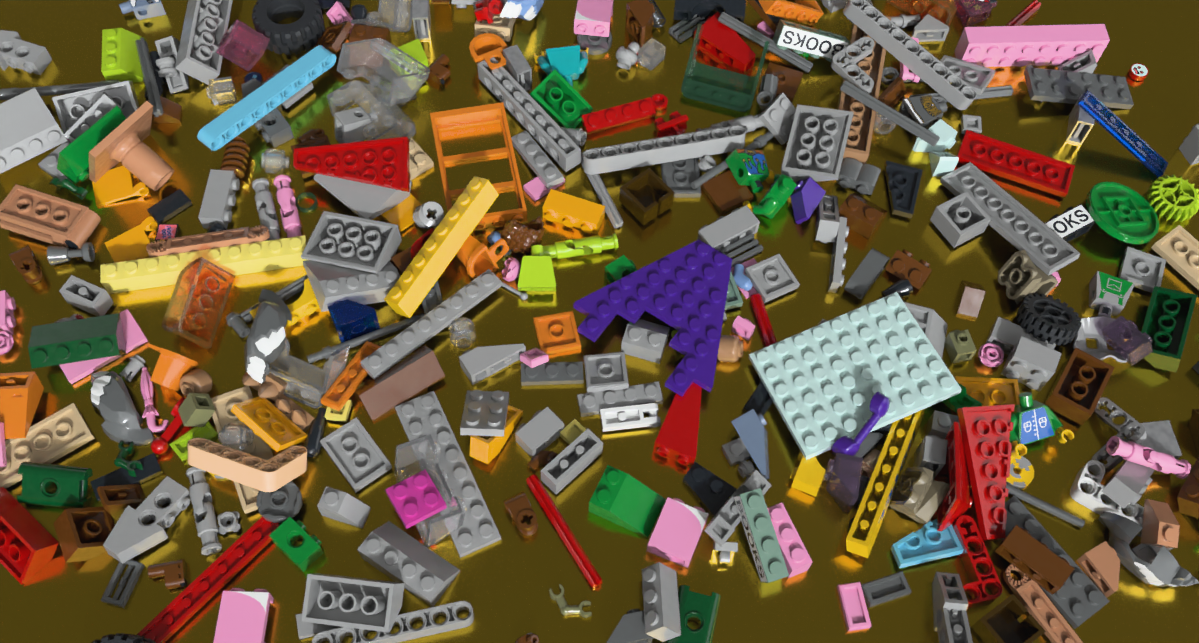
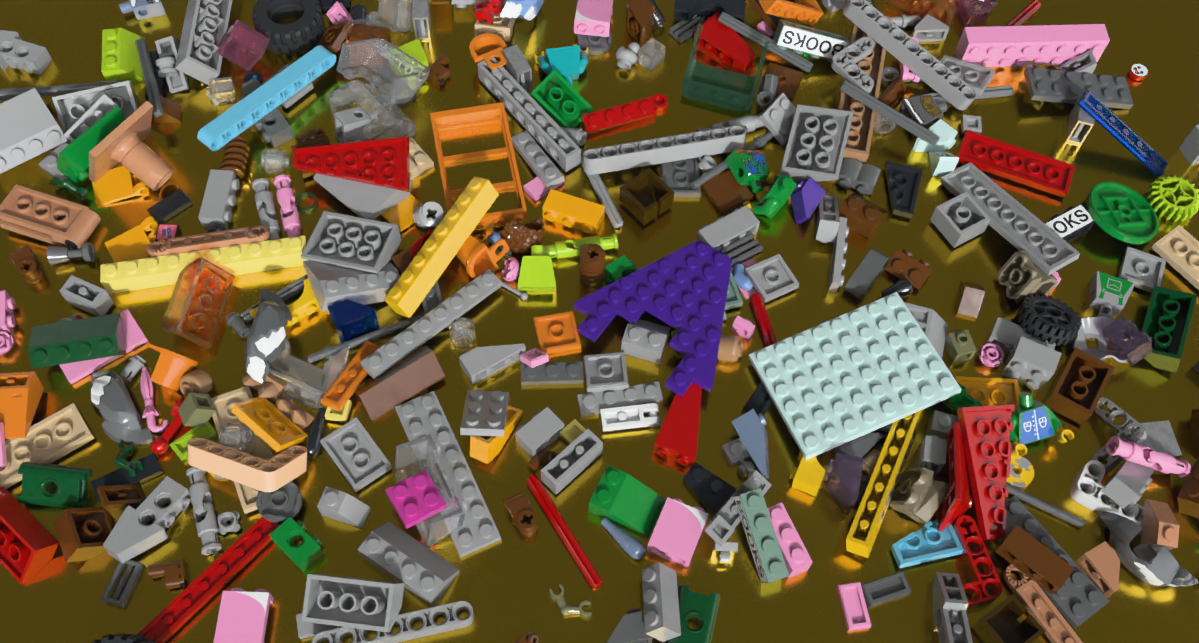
(592, 263): none -> reddish brown piece
(629, 543): none -> sand blue piece
(676, 125): red hips -> none
(879, 407): dark purple piece -> none

